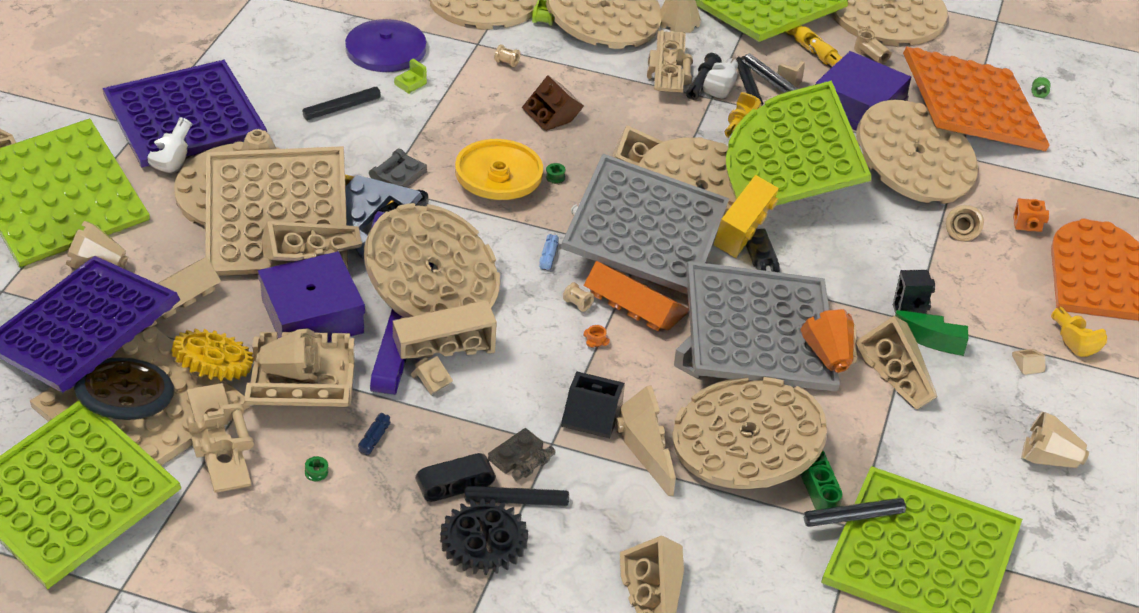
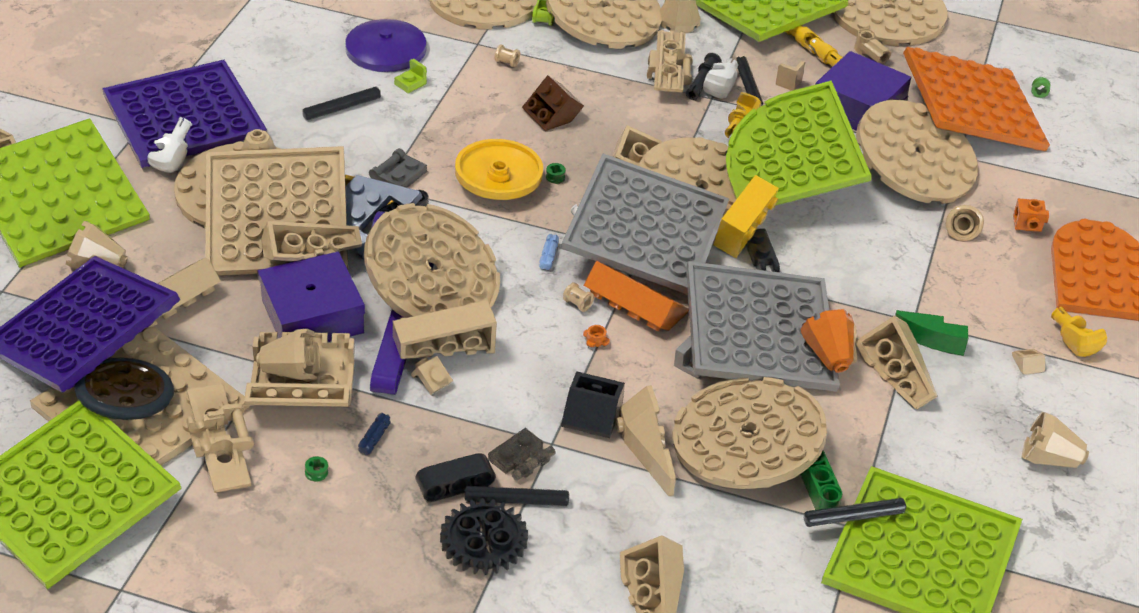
(212, 354): yellow gear -> none
(768, 74): black axle -> none
(914, 291): black brick -> none

